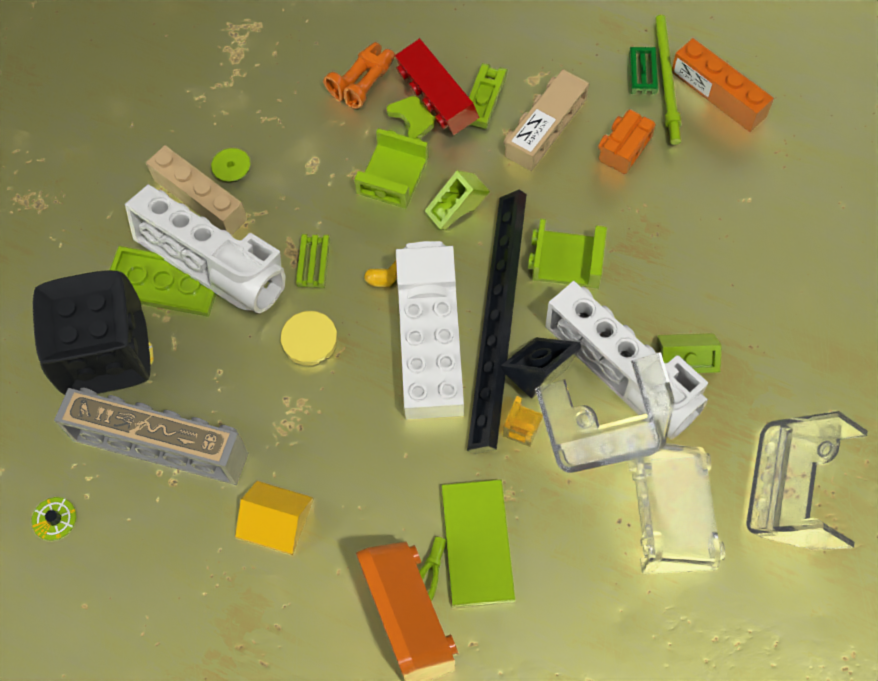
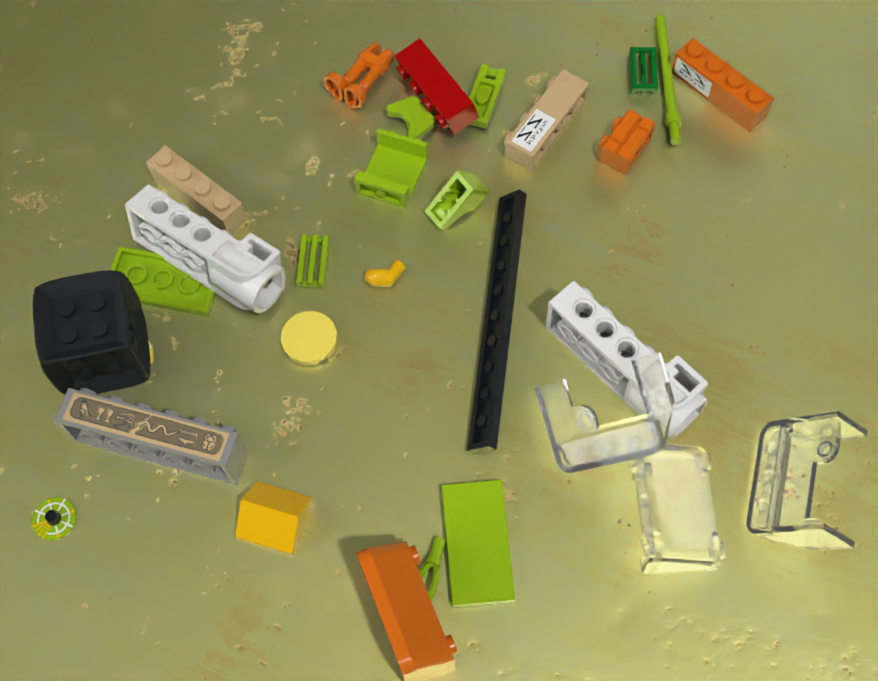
(230, 164): lime piece -> none
(429, 331): white brick -> none
(522, 423): clear yellow panel -> none
(540, 363): black slope -> none
(567, 257): lime panel -> none
(697, 350): lime panel -> none

